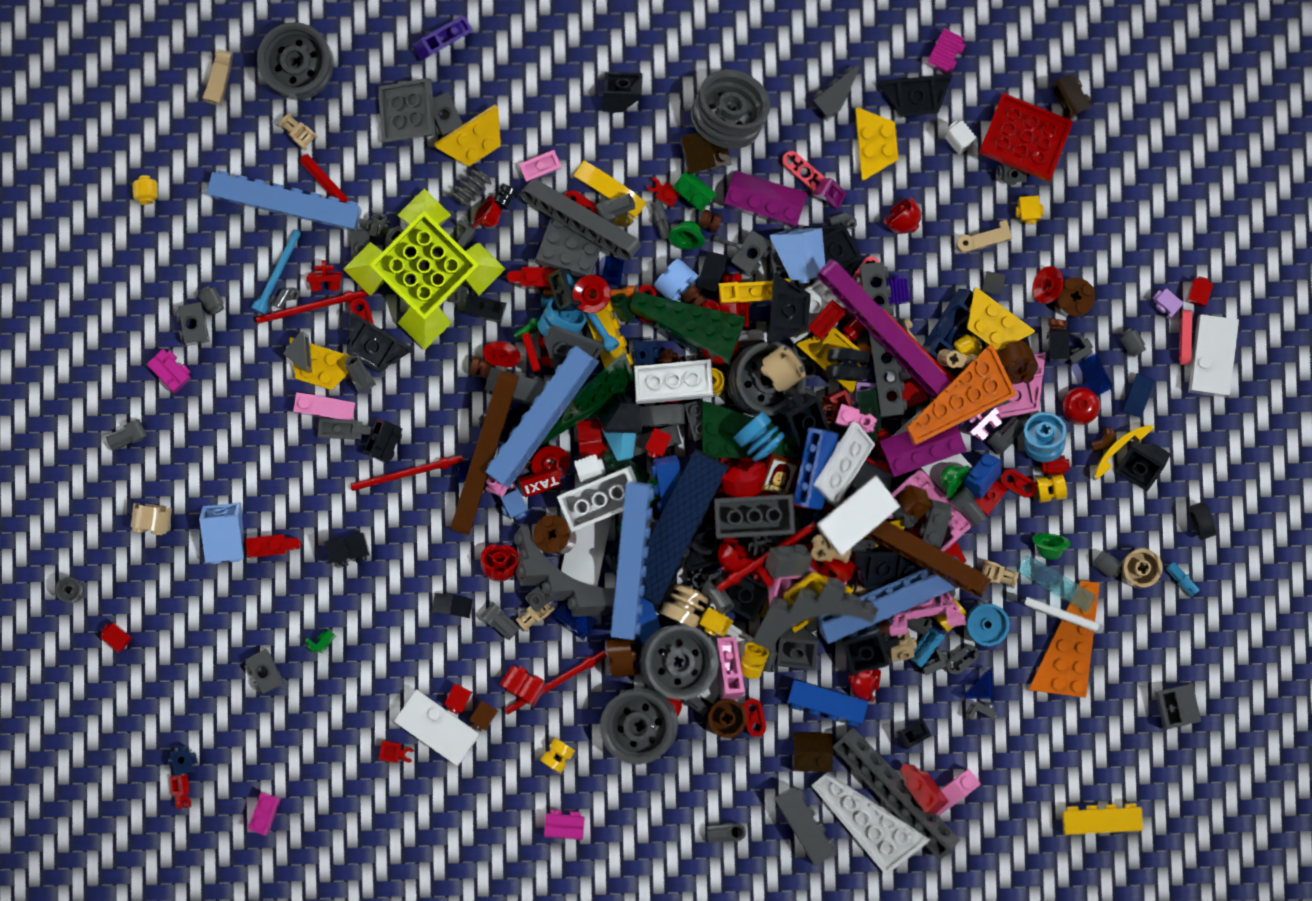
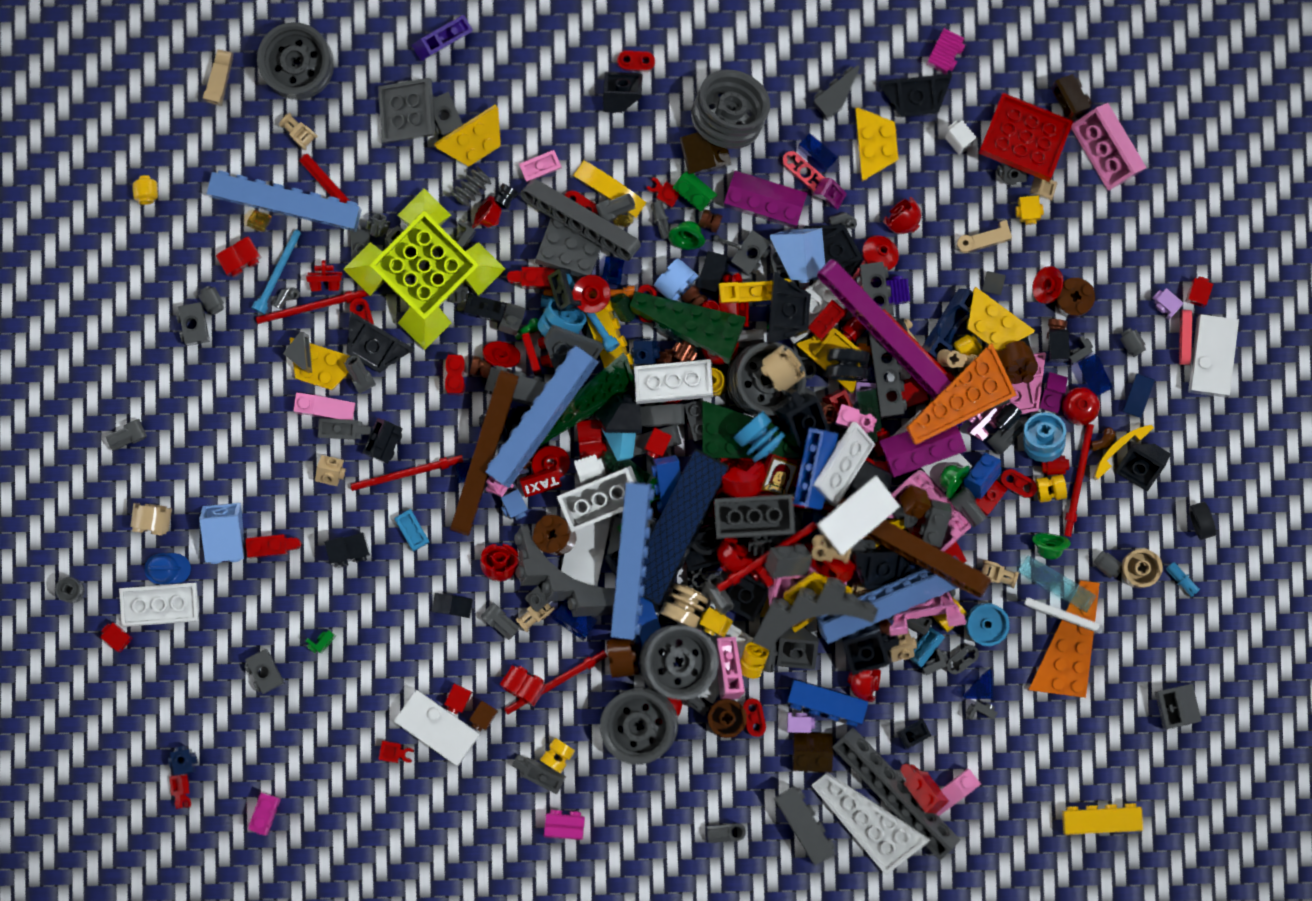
(159, 604): none -> white tile
(167, 568): none -> blue piece
(169, 370): dark pink brick -> none
(238, 257): none -> red brick
(259, 220): none -> clear yellow plate
(330, 470): none -> tan brick
(411, 530): none -> dark azure plate
(454, 380): none -> red brick
(512, 319): none -> dark grey bracket
(539, 773): none -> dark grey hinge
(614, 544): none -> dark grey slope
(636, 61): none -> red plate
(684, 351): none -> copper gear
(800, 723): none -> lavender brick
(818, 152): none -> clear blue hinge
(872, 251): none -> red dish
(1007, 417): none -> black brick
(1043, 188): none -> tan slope
(1053, 392): none -> magenta slope
(1071, 516): none -> red bar
(1108, 146): none -> bright pink slope

